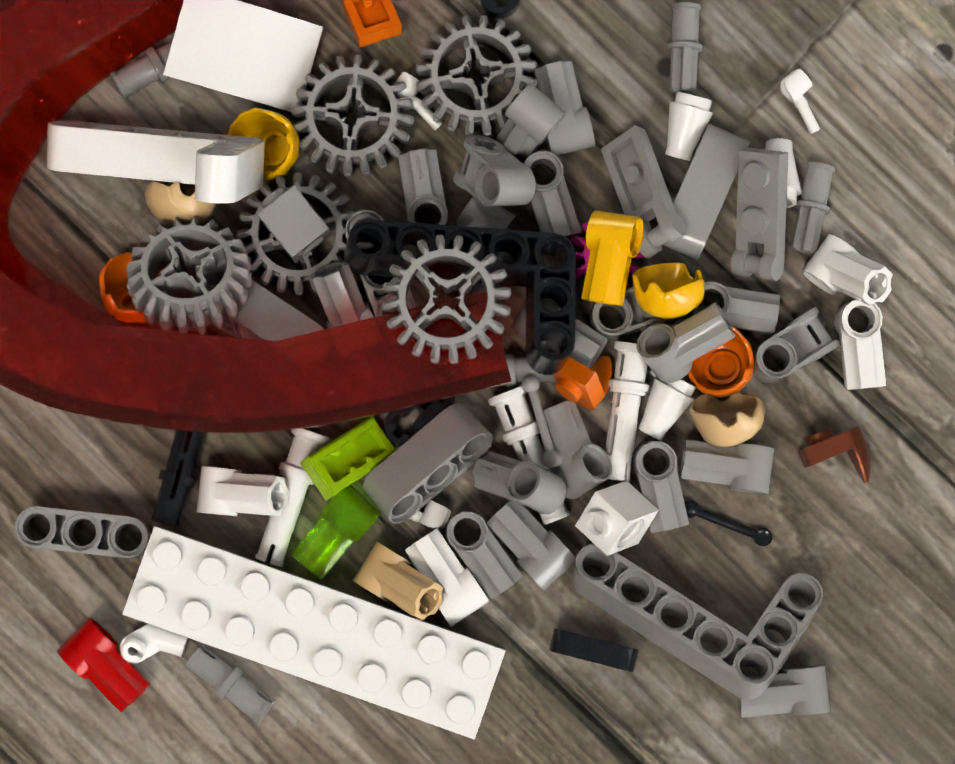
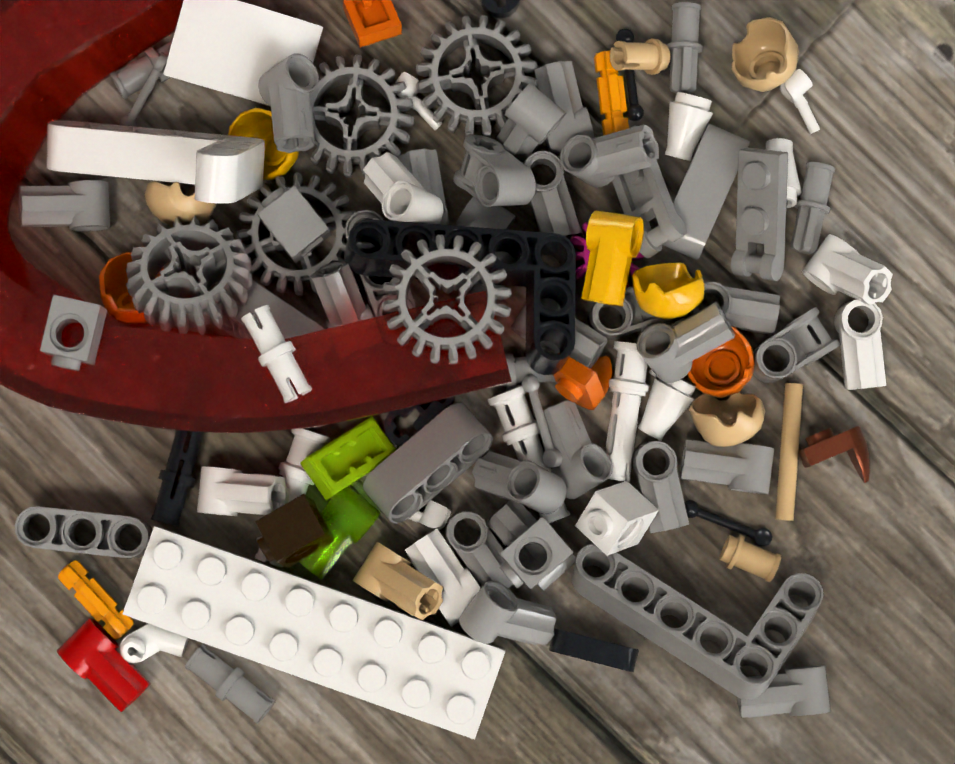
(67, 311): none -> light grey brick
(79, 206): none -> light grey piece
(95, 599): none -> light orange axle
(130, 119): none -> light grey hinge
(276, 353): none -> white pin
(287, 92): none -> light grey piece
(293, 532): none -> dark brown brick
(400, 193): none -> white piece
(499, 613): none -> light grey piece
(543, 535): none -> light grey brick
(604, 157): none -> light grey piece
(610, 94): none -> light orange axle
(634, 111): none -> black hinge
(646, 56): none -> tan pin
(749, 557): none -> tan pin
(765, 55): none -> tan hair
(789, 452): none -> tan bar

